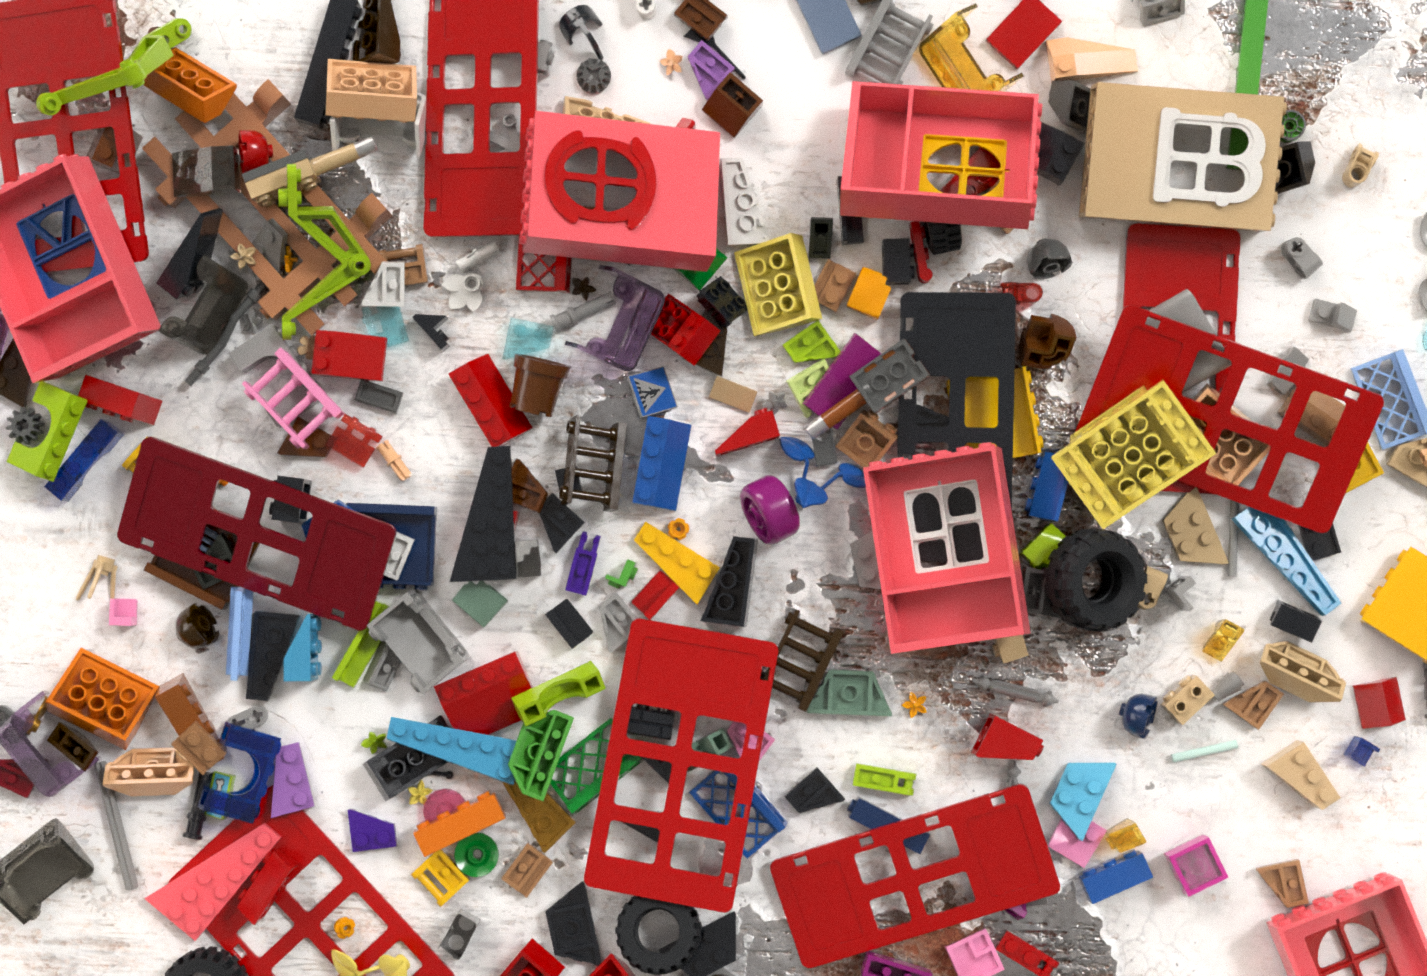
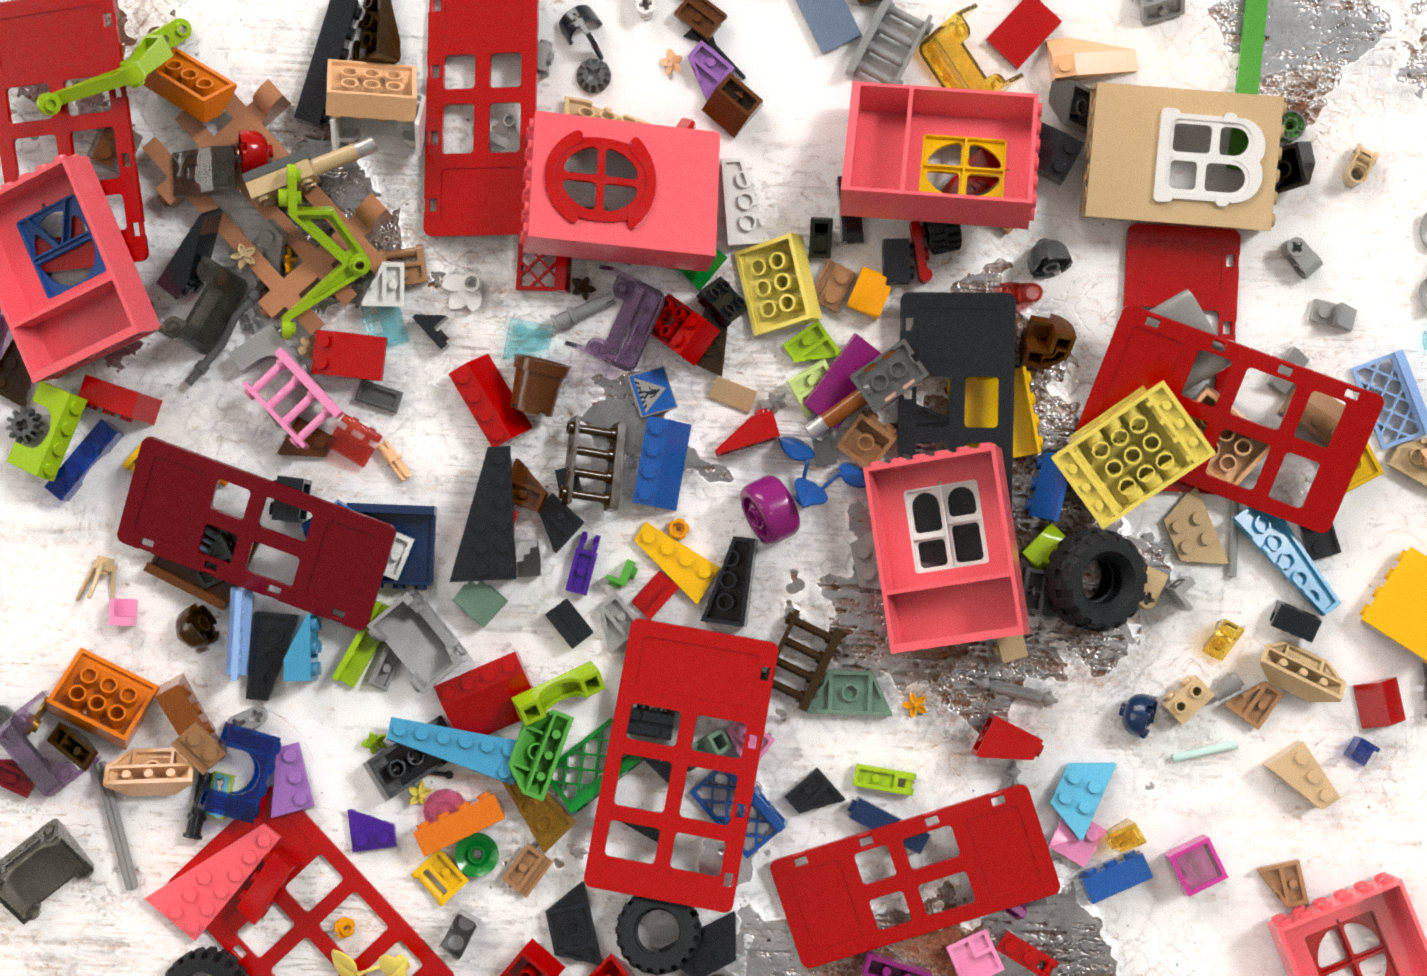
(477, 256): white pin -> none

